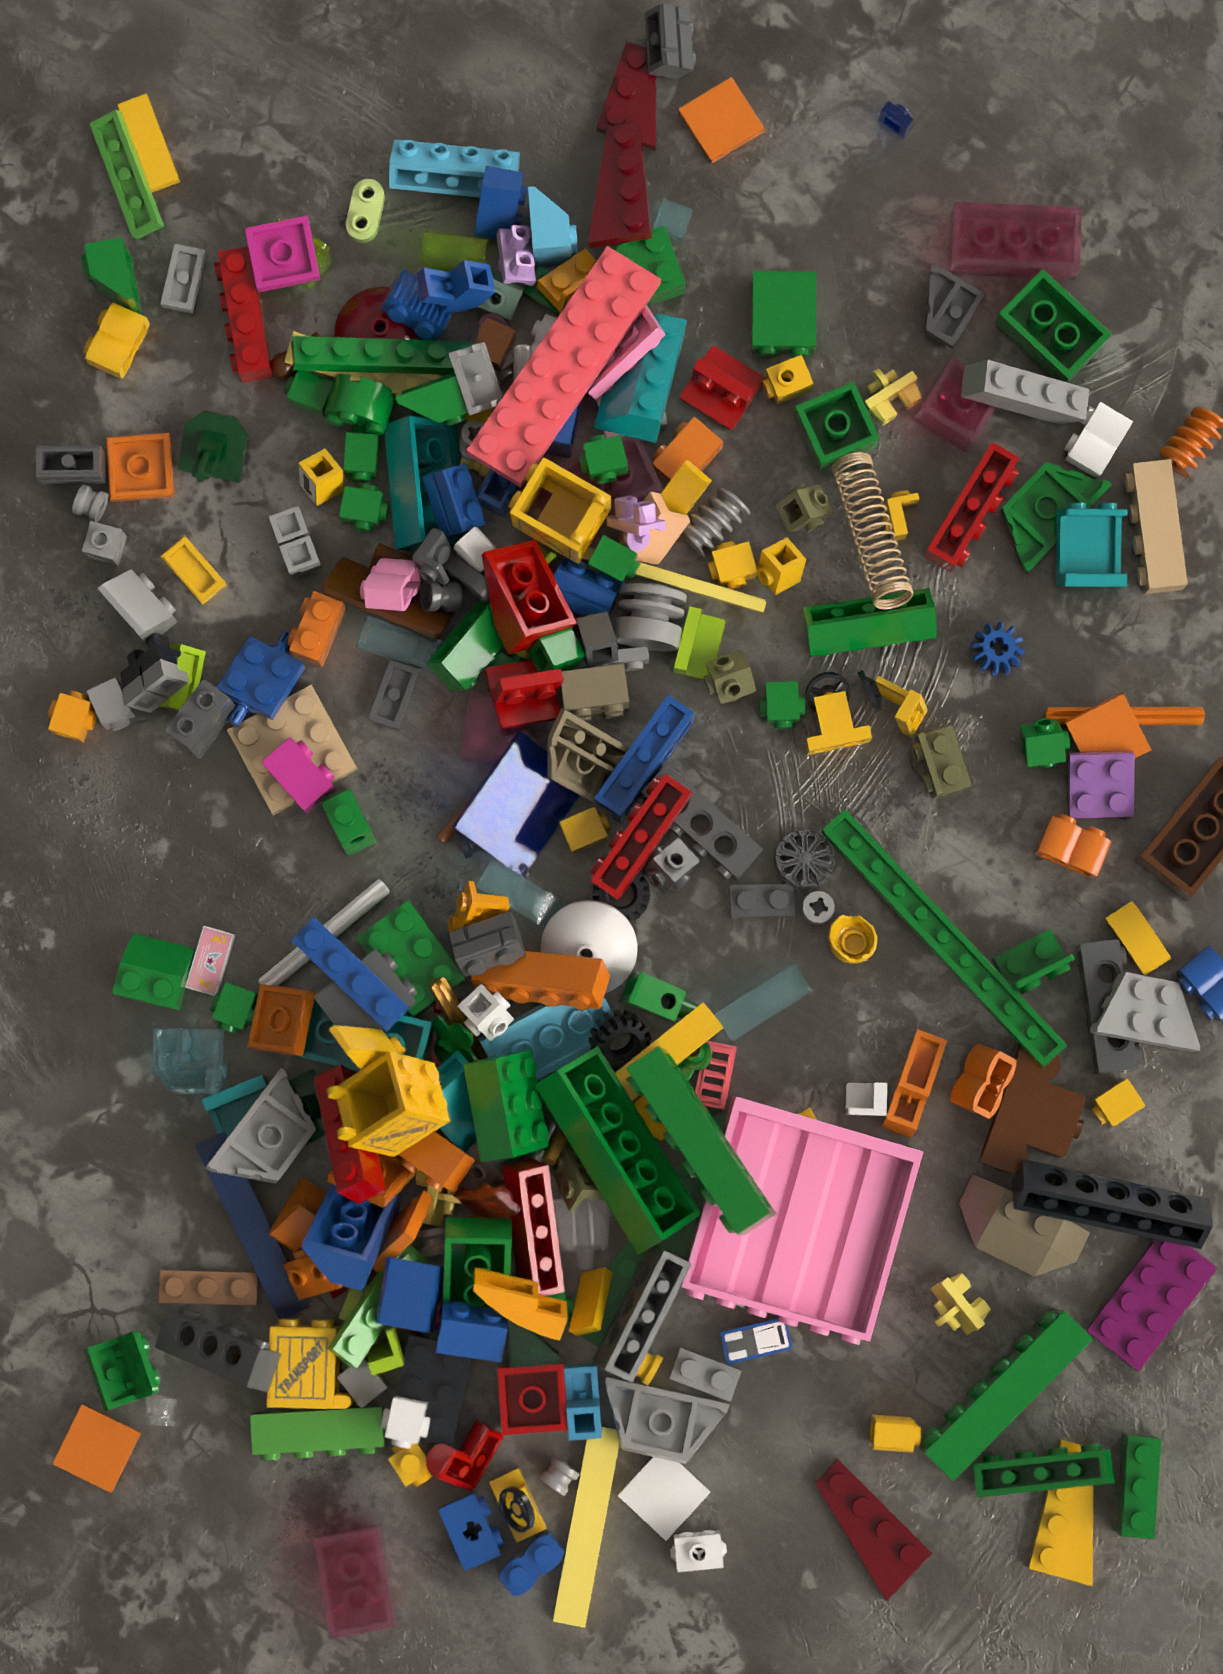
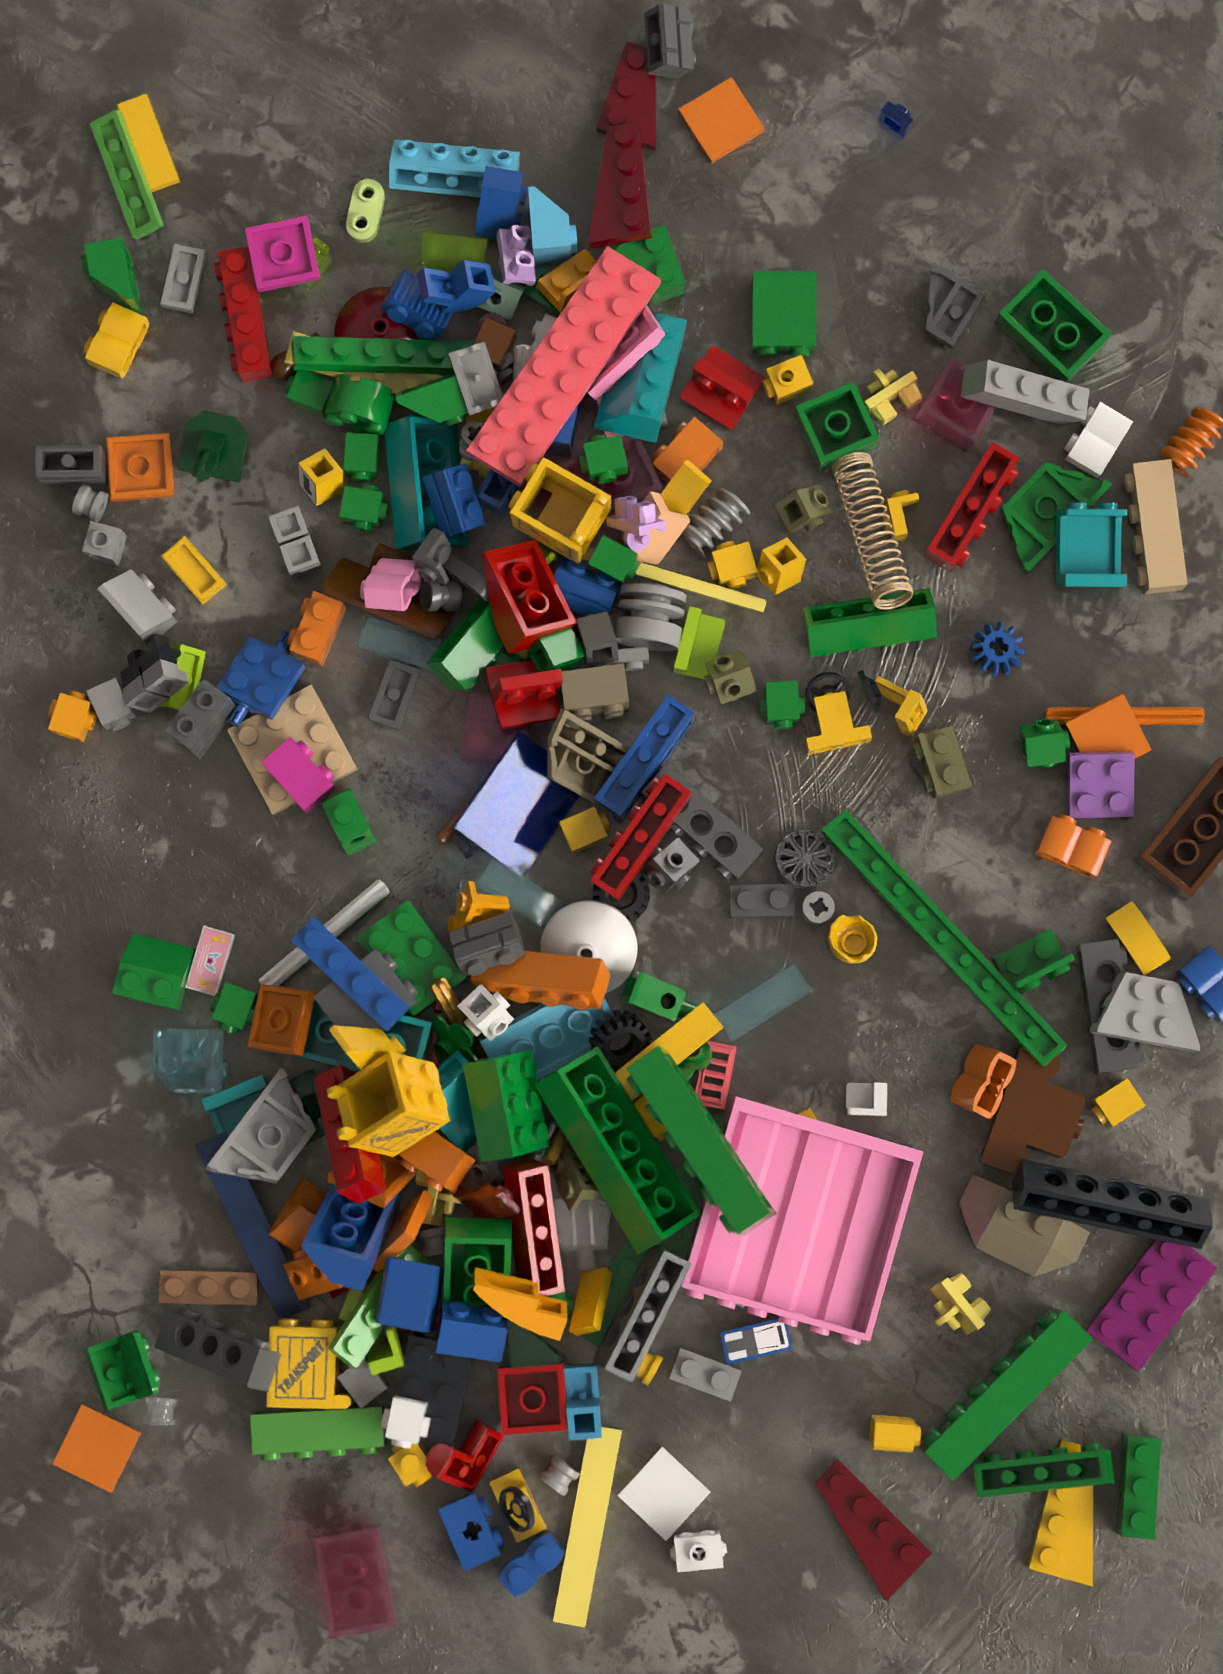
(471, 548): white brick -> none
(661, 1420): light grey wing -> none
(675, 219): clear light blue tile -> none
(914, 1083): orange slope -> none
(1015, 240): clear pink brick -> none

